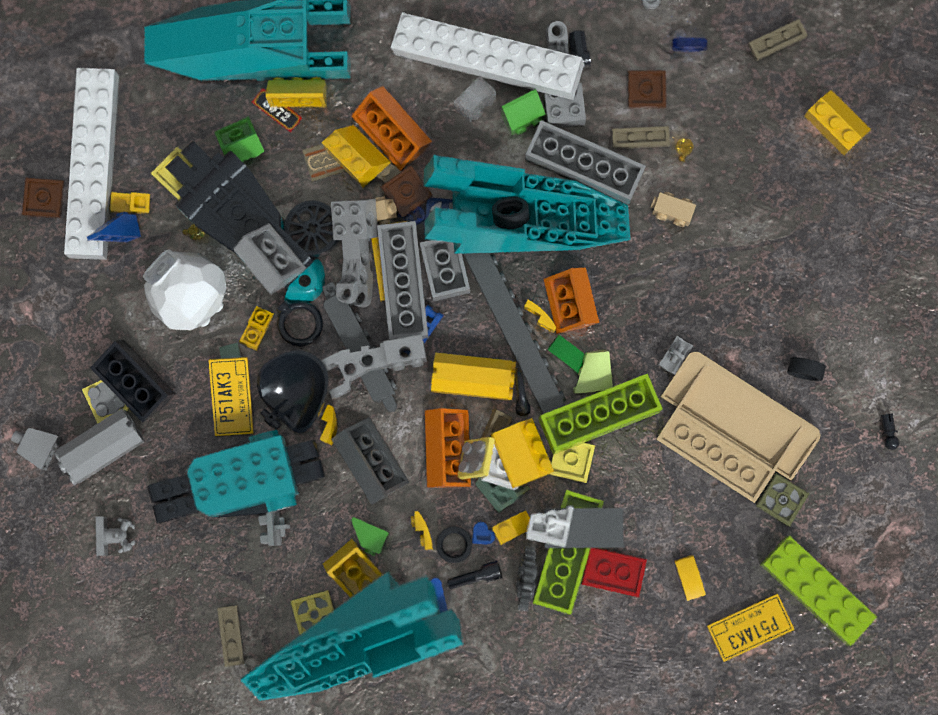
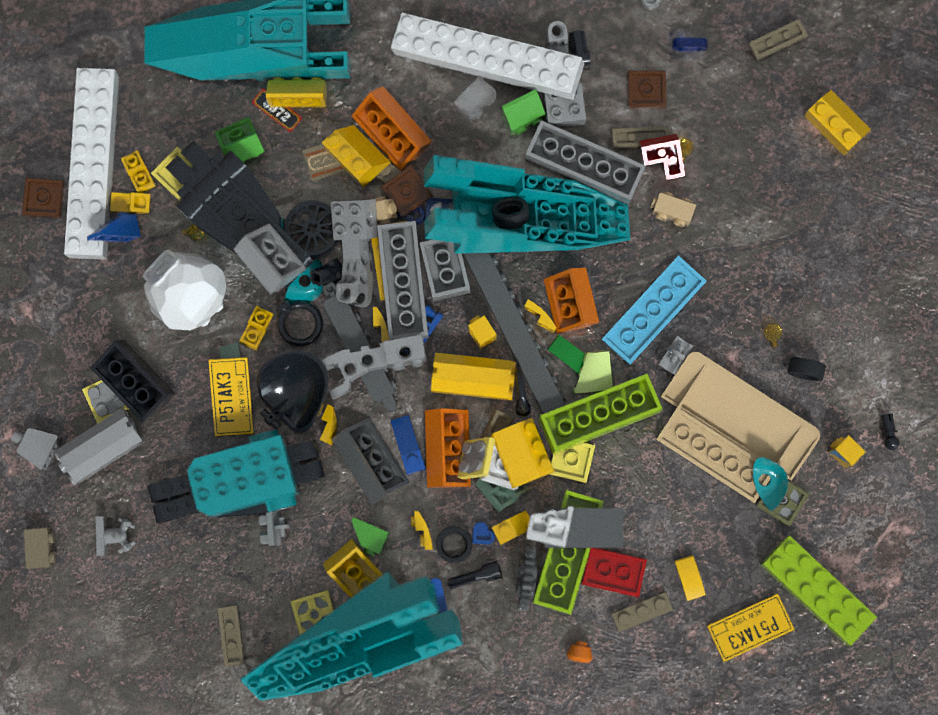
(39, 548): none -> dark tan brick
(138, 172): none -> yellow slope
(329, 272): none -> black piece
(378, 322): none -> yellow slope
(408, 445): none -> blue slope
(481, 331): none -> yellow brick
(580, 652): none -> orange cone
(642, 612): none -> dark tan plate
(654, 310): none -> medium azure plate
(664, 150): none -> brick
(773, 333): none -> clear yellow piece
(776, 489): none -> teal piece
(846, 451): none -> yellow brick

